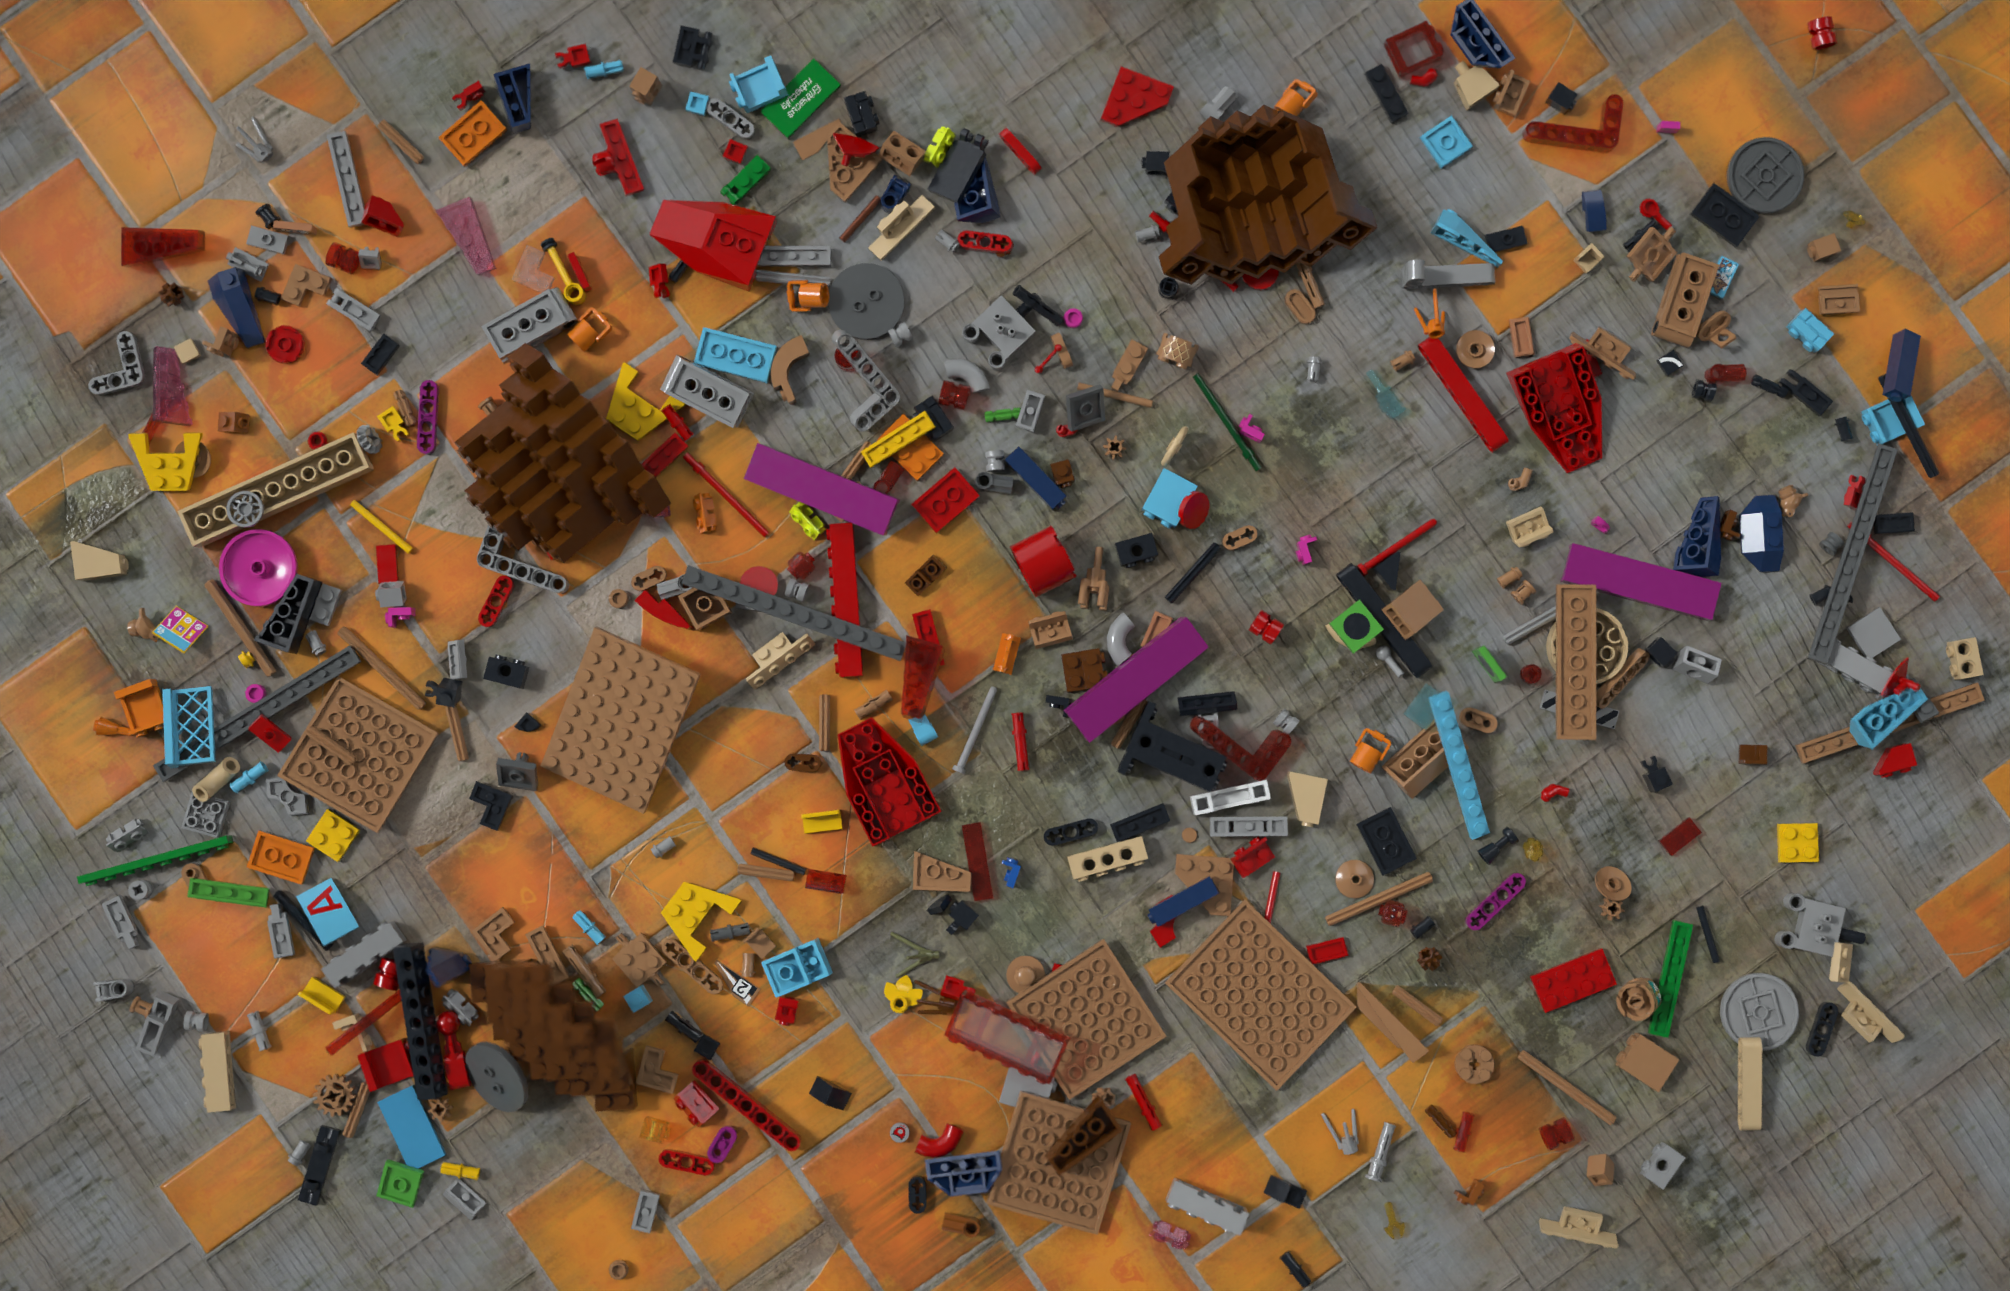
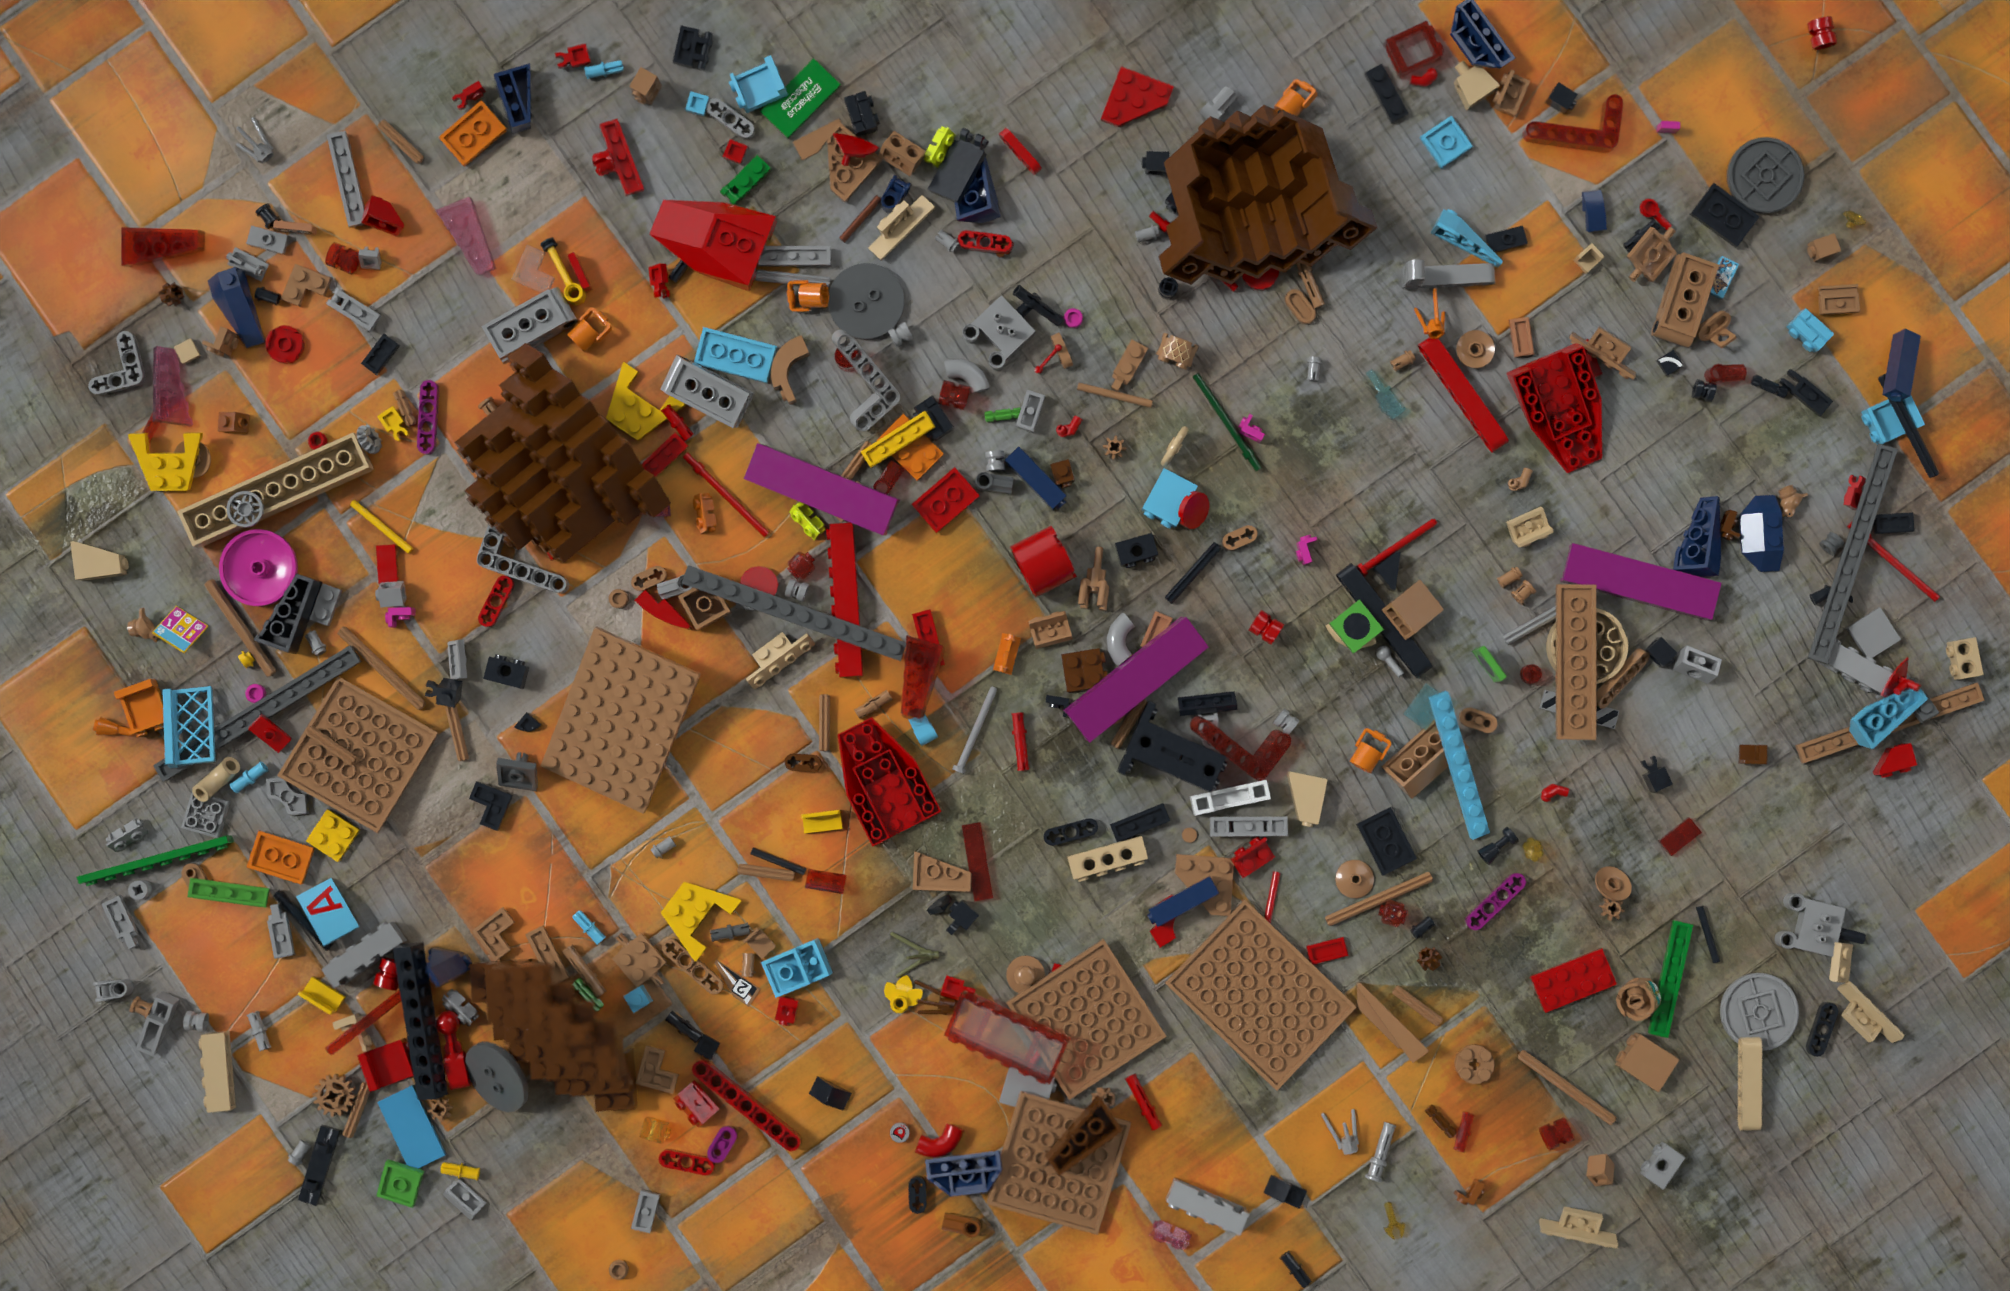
(926, 575): reddish brown slope -> none
(1011, 876): blue bracket -> none
(1085, 407): dark grey tile -> none
(1600, 524): dark pink tile -> none
(1797, 842): yellow plate -> none
(1843, 428): black pin -> none

